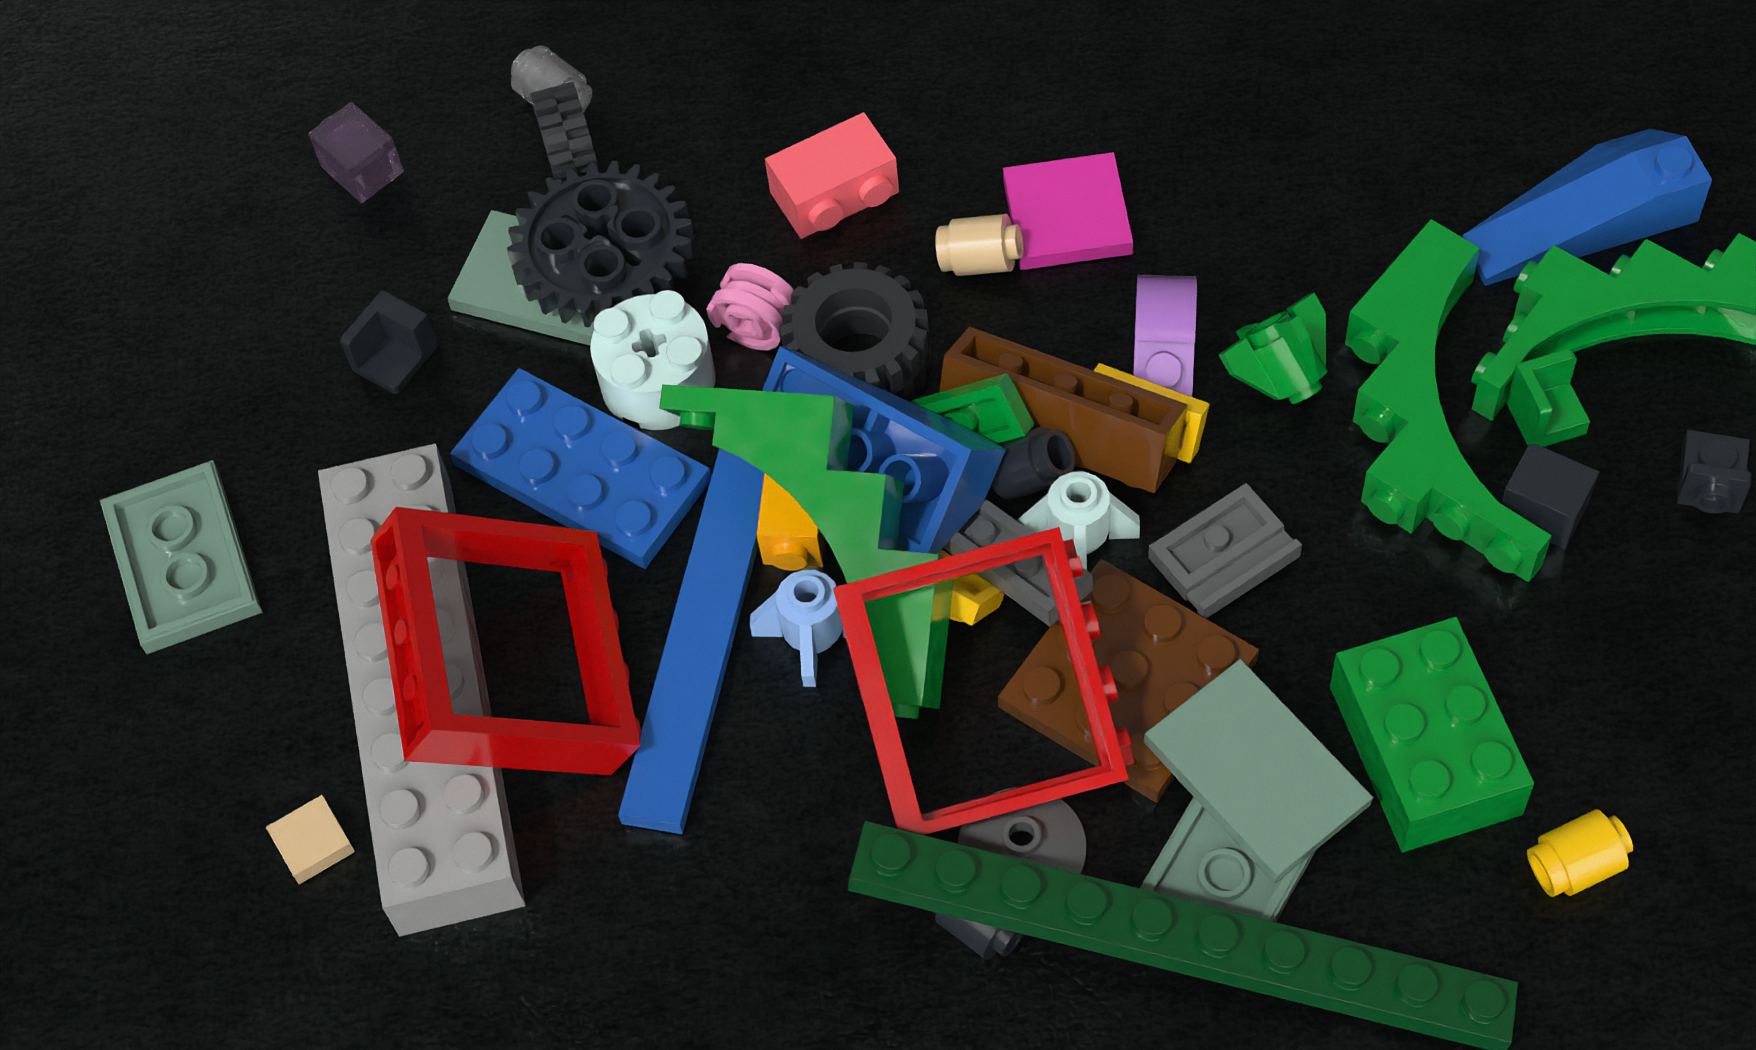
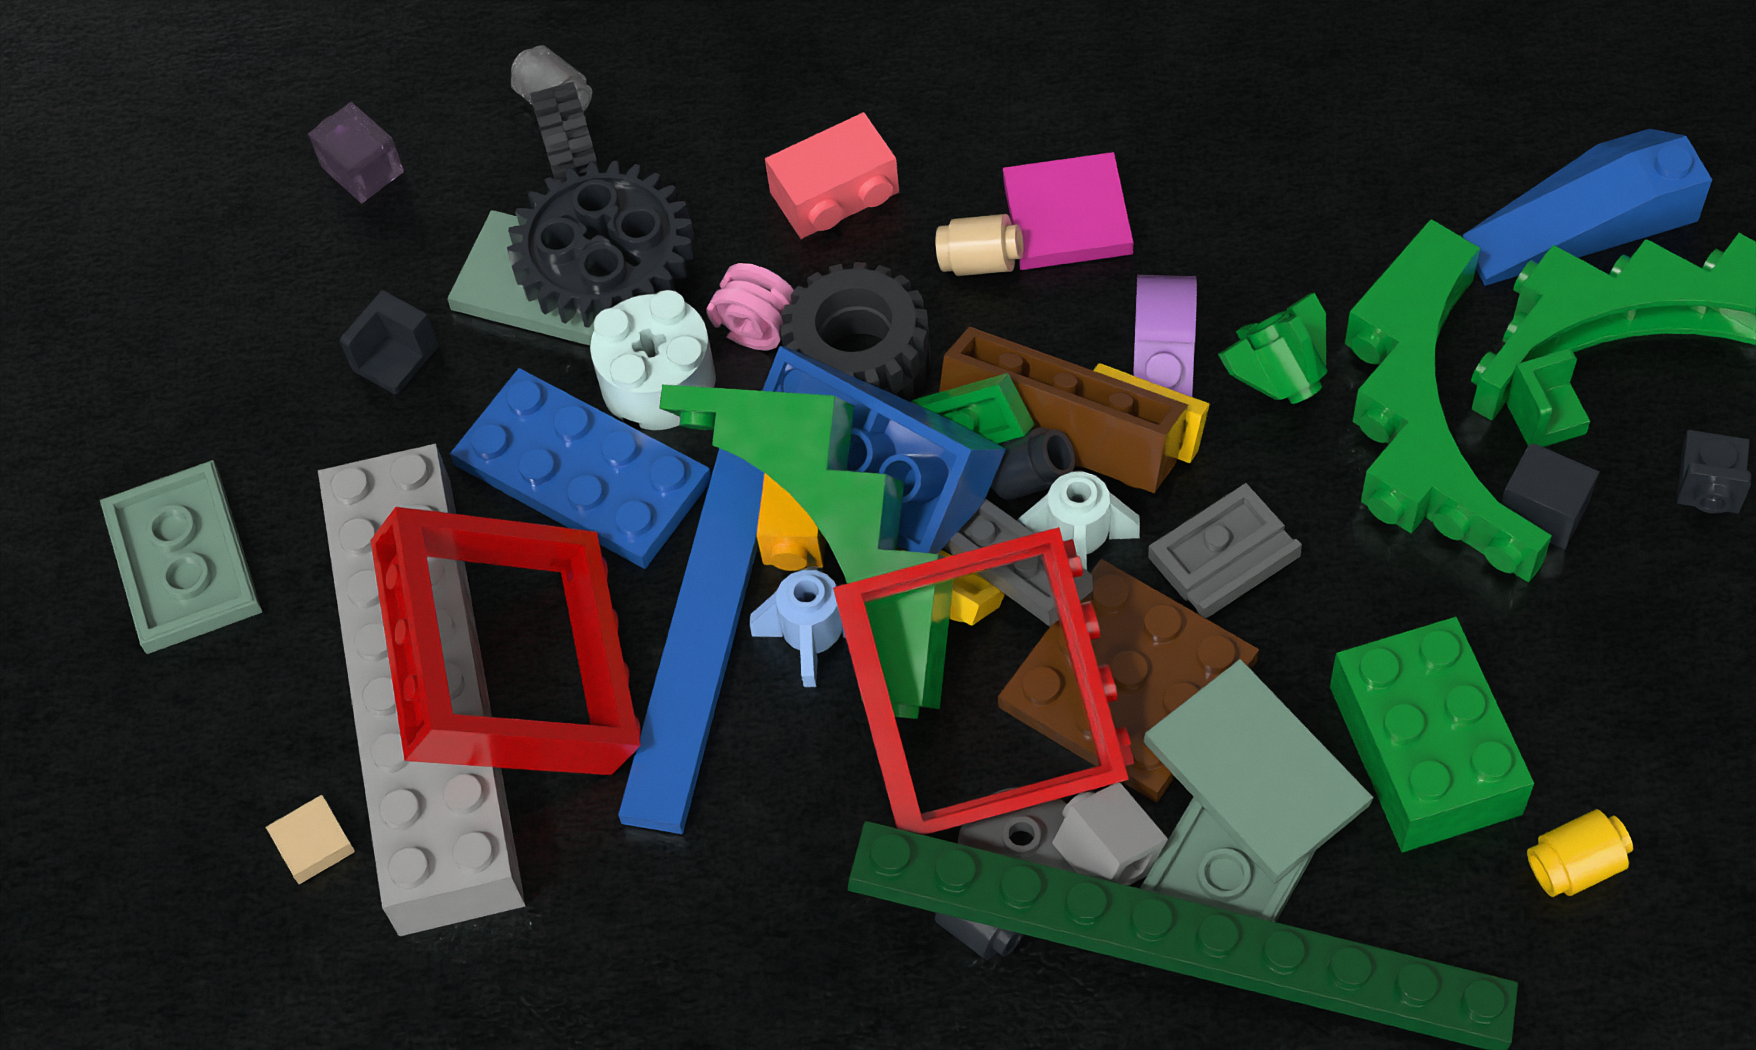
(1109, 836): none -> light grey brick

